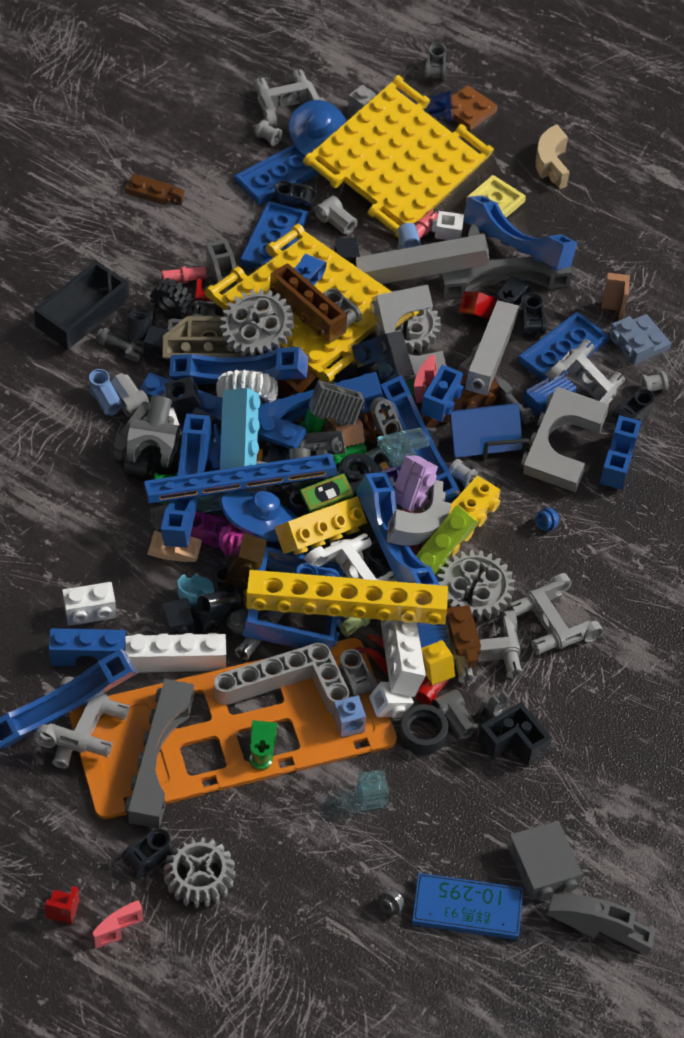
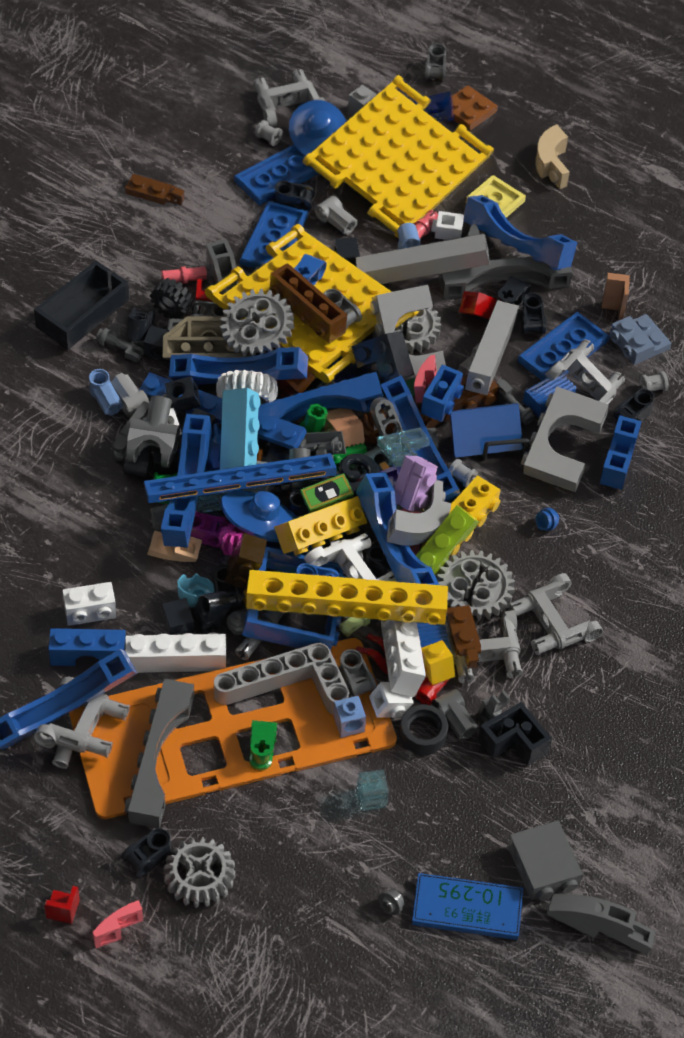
(336, 403): dark grey brick -> none

